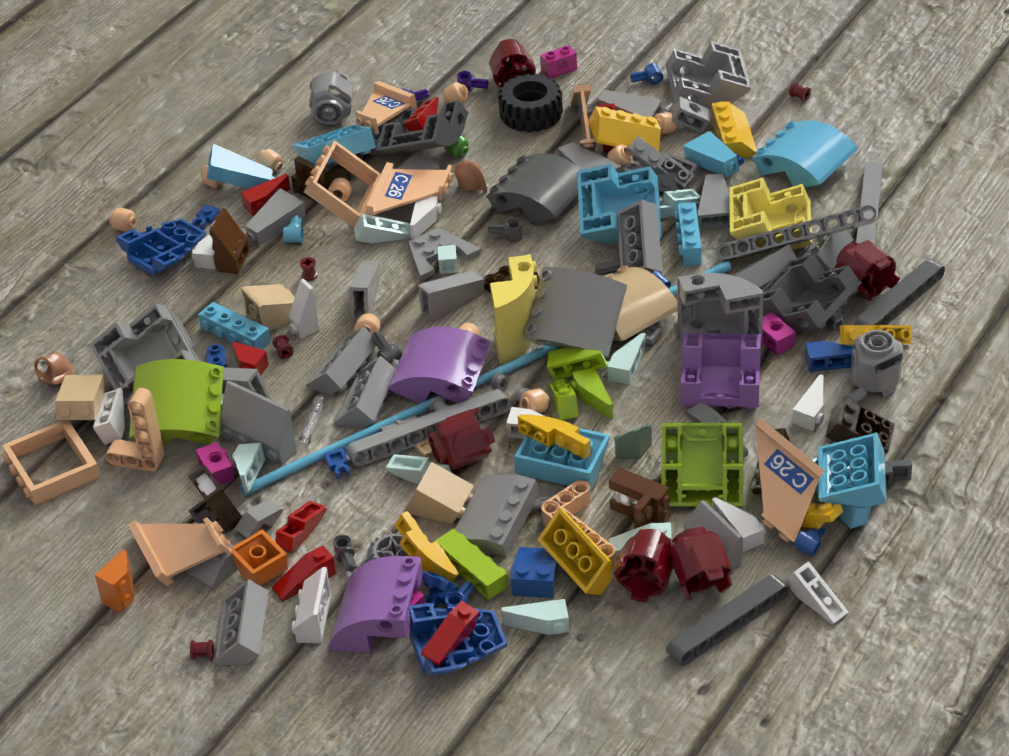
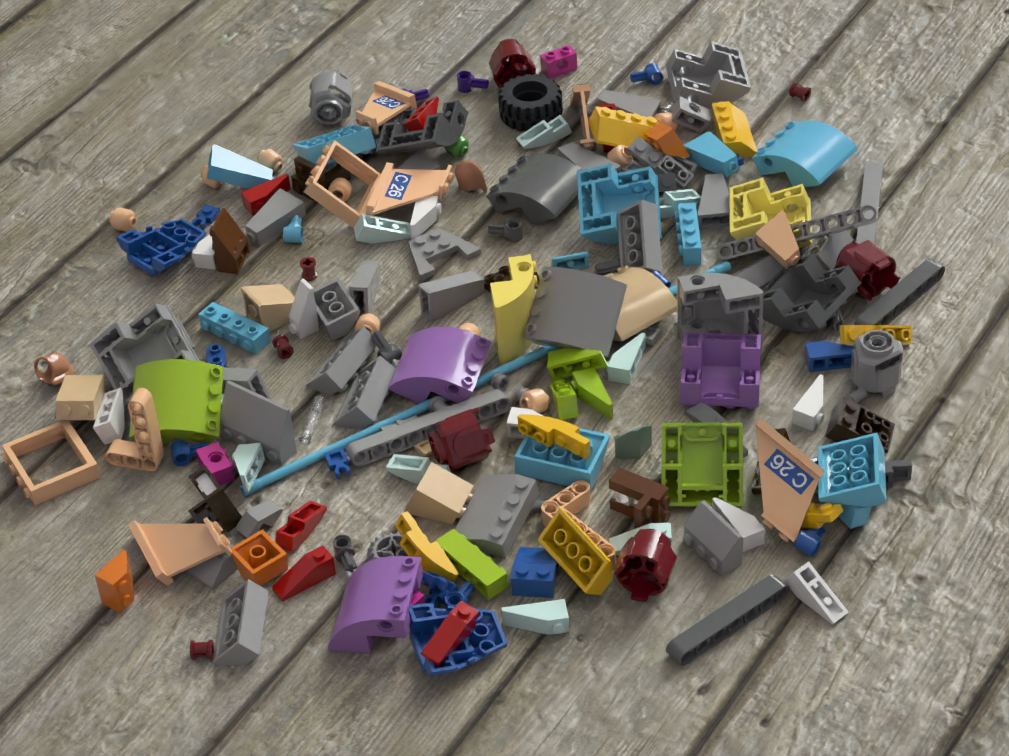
(182, 452): none -> blue axle
(250, 357): red slope -> none
(313, 608): white slope -> none
(335, 309): none -> light grey slope
(447, 259): light aqua brick -> none
(455, 92): light nougat head -> none
(544, 133): none -> light aqua slope
(572, 261): none -> medium azure slope
(665, 140): none -> orange slope
(700, 561): dark red piece -> none
(777, 334): dark pink brick -> none
(779, 240): none -> light nougat slope

